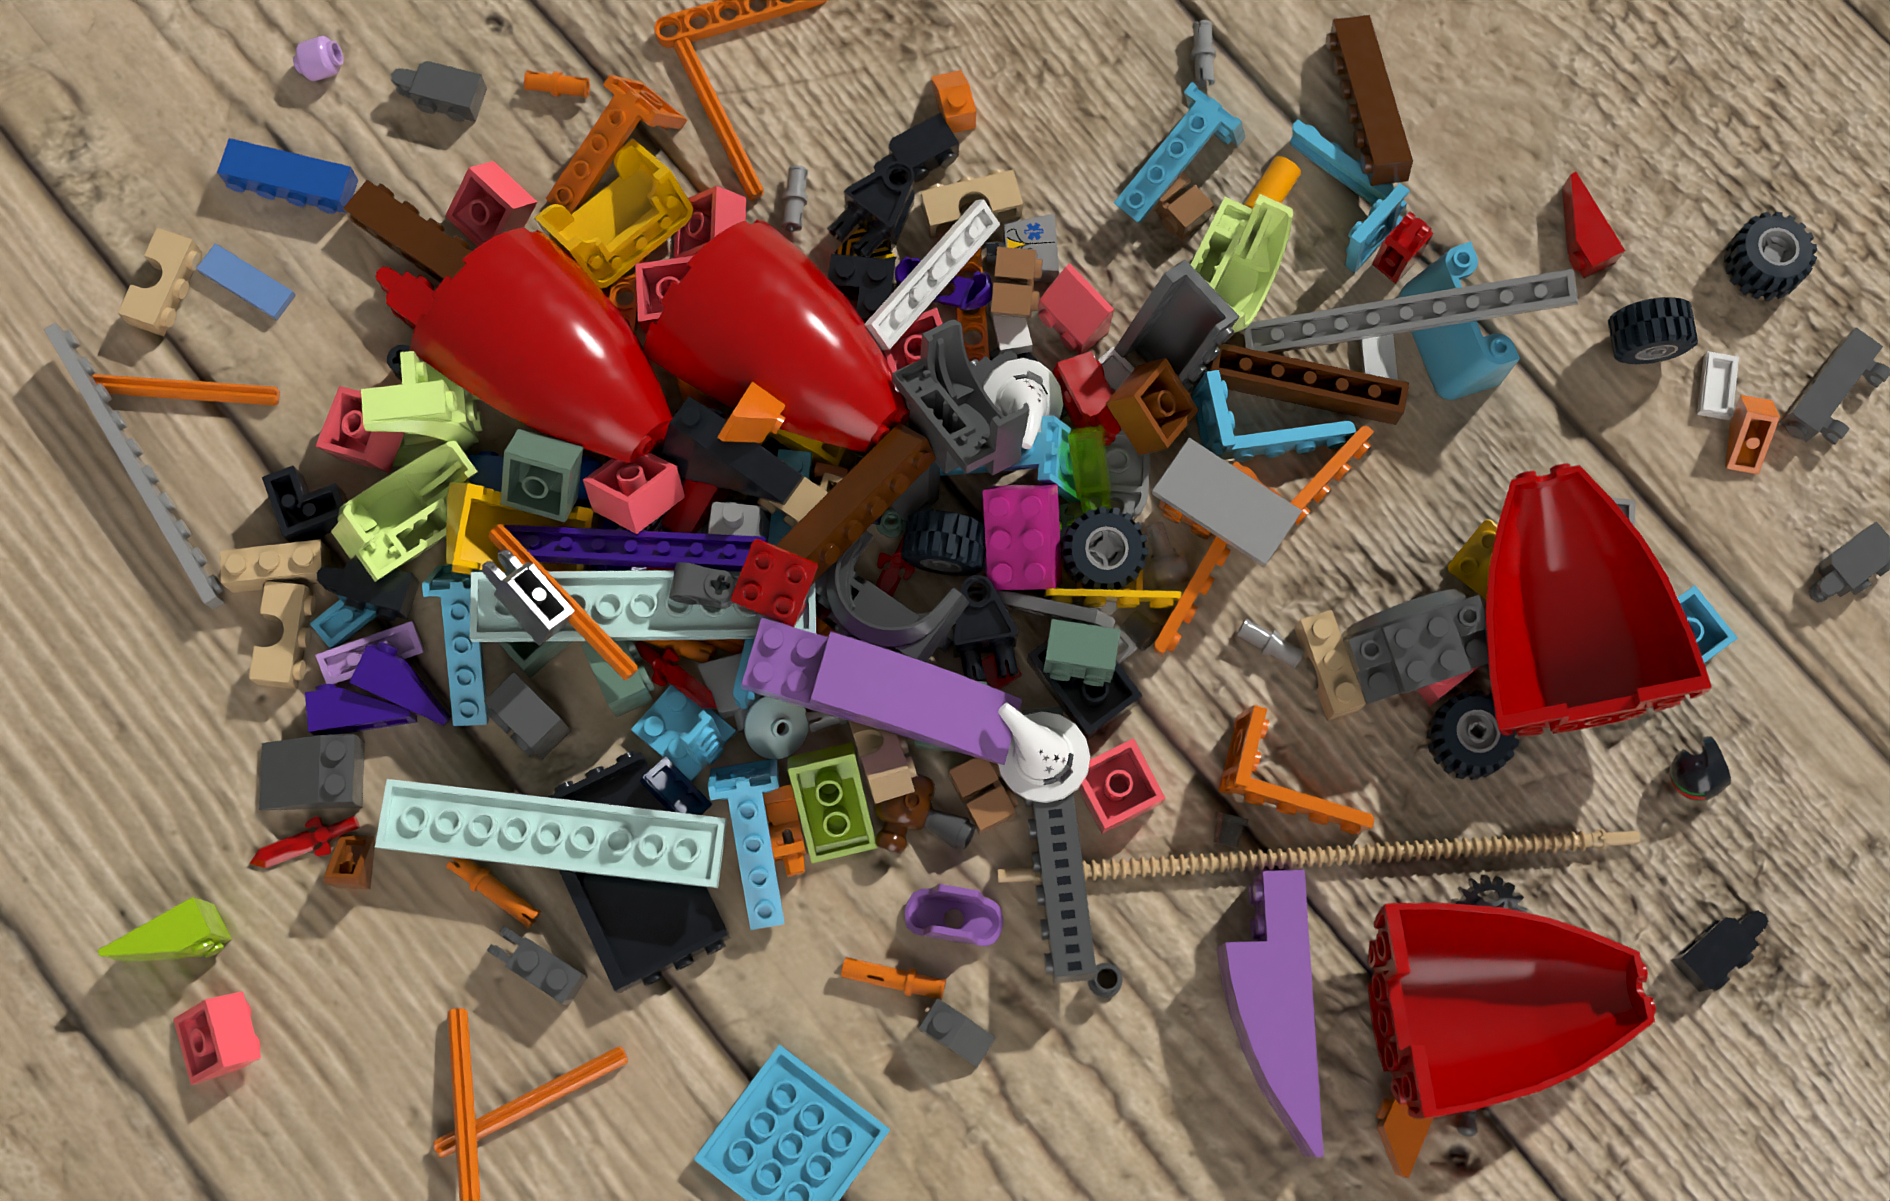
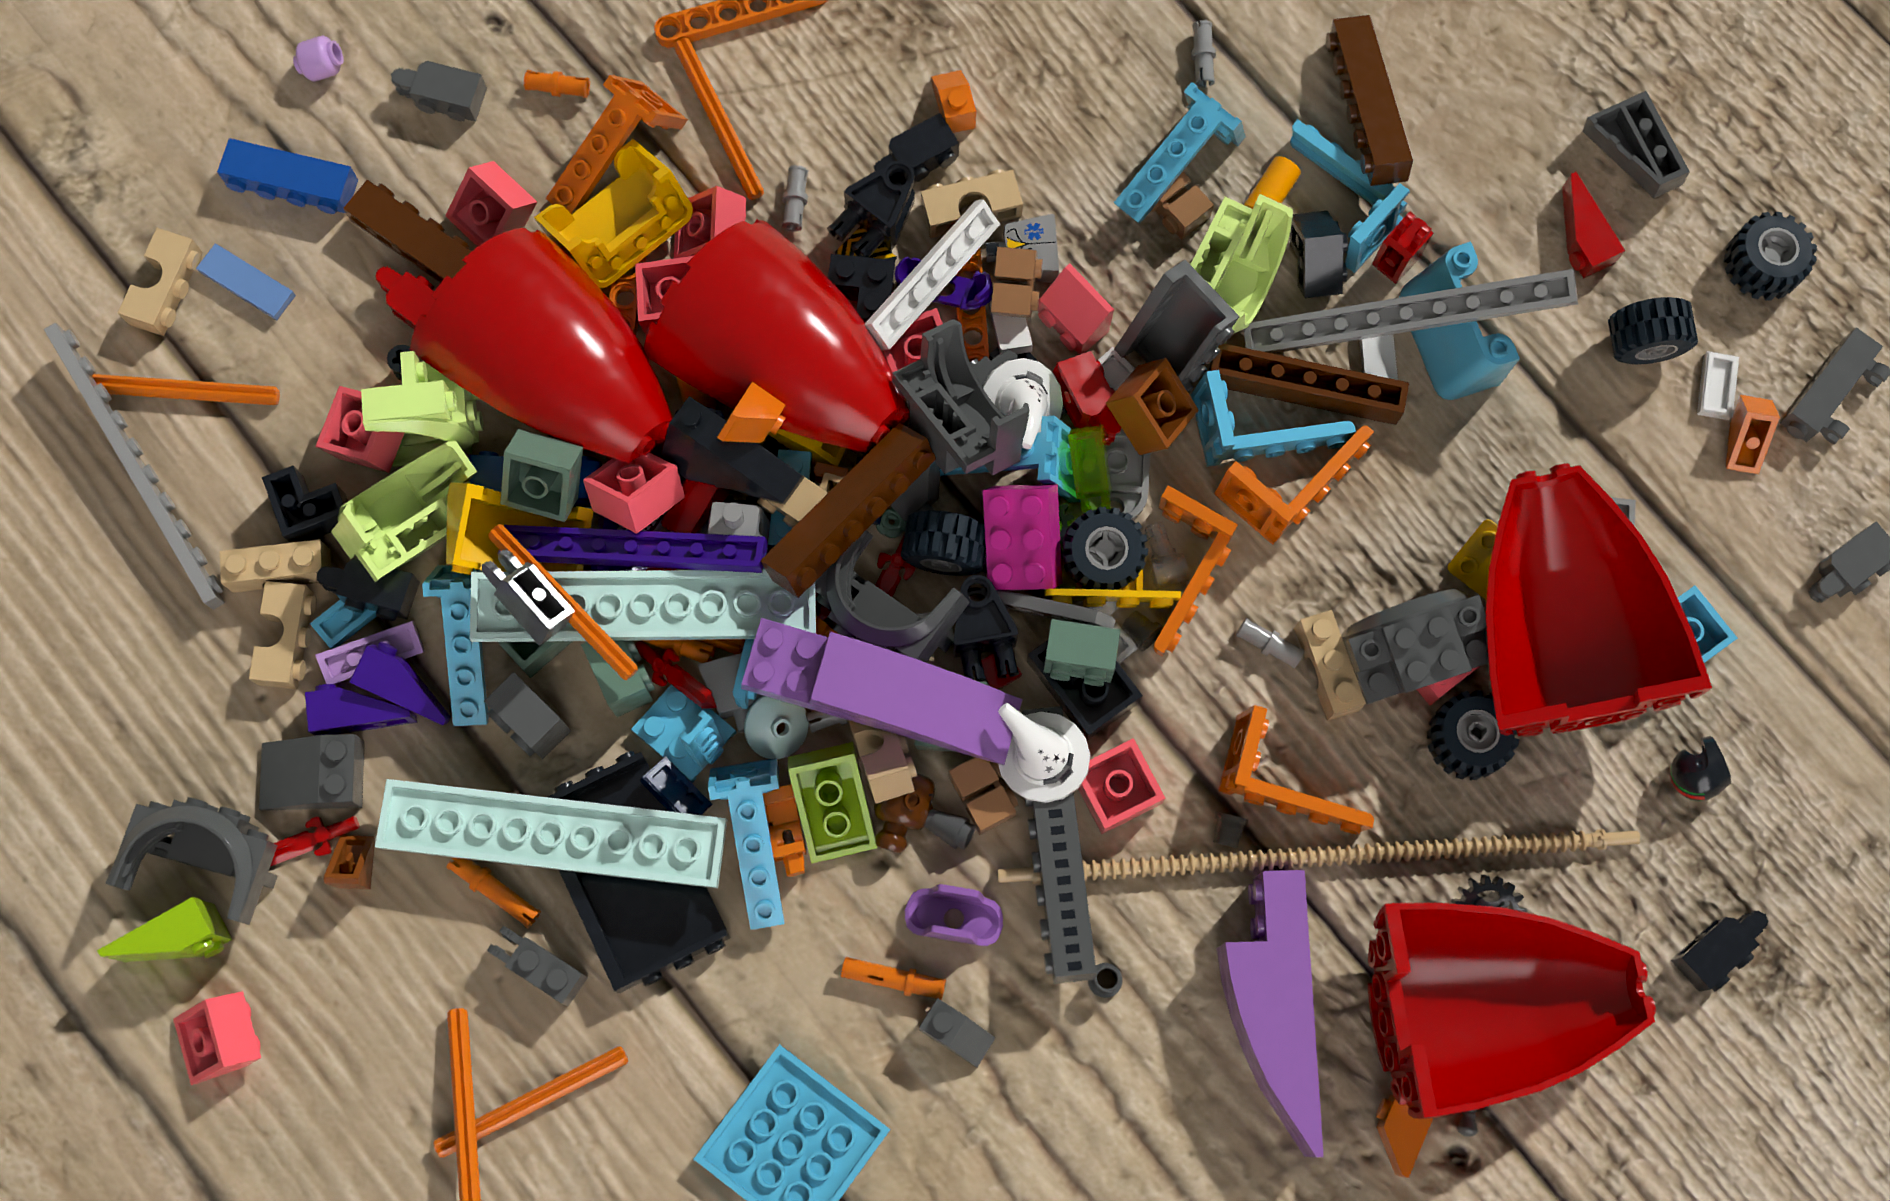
(204, 839): none -> dark grey piece
(698, 584): dark grey piece -> none
(774, 582): red bracket -> none
(1226, 502): light grey tile -> none
(1319, 254): none -> black brick
(1639, 144): none -> dark grey wedge

